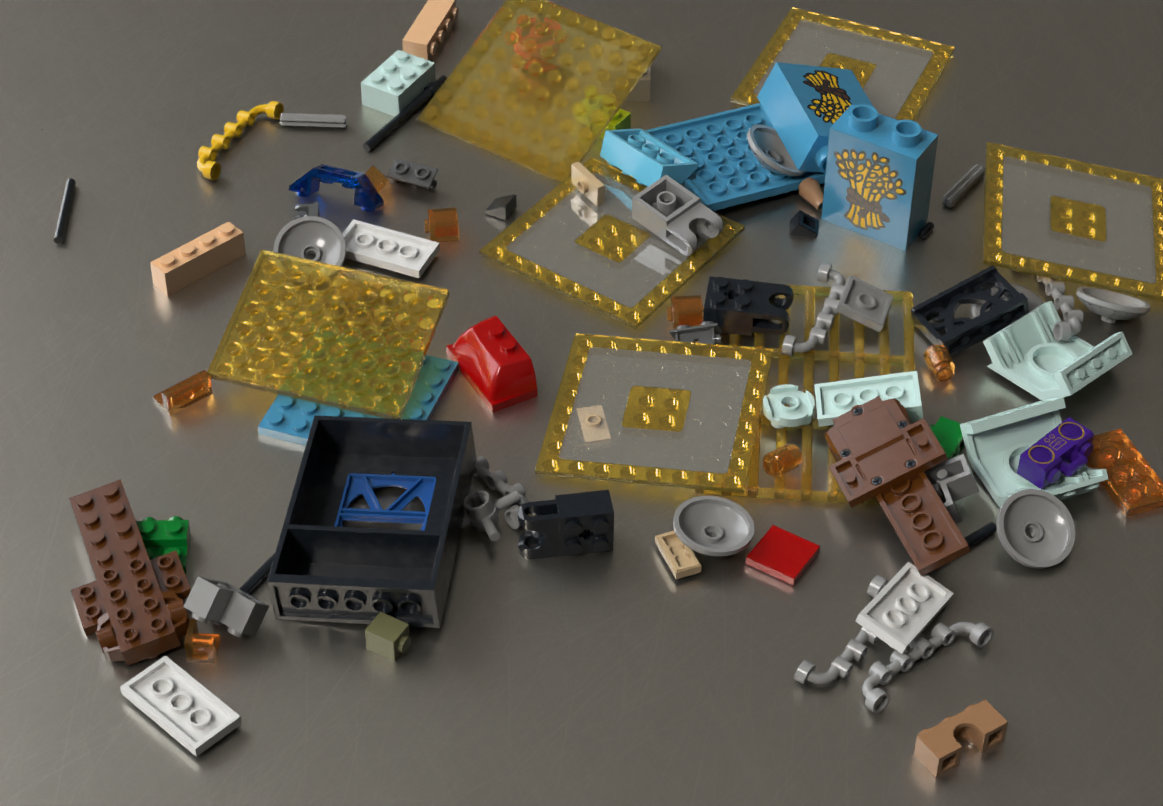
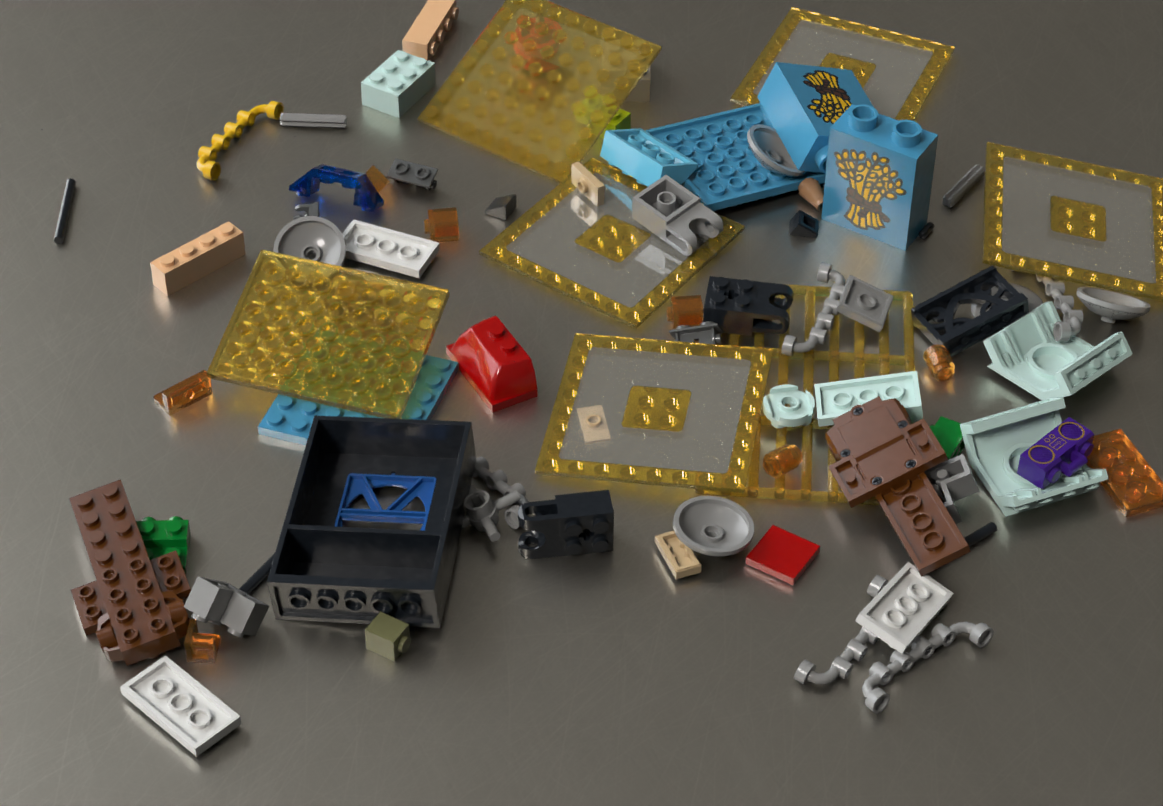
(429, 92): black bar -> none
(978, 725): medium nougat arch -> none
(1046, 521): light grey dish -> none

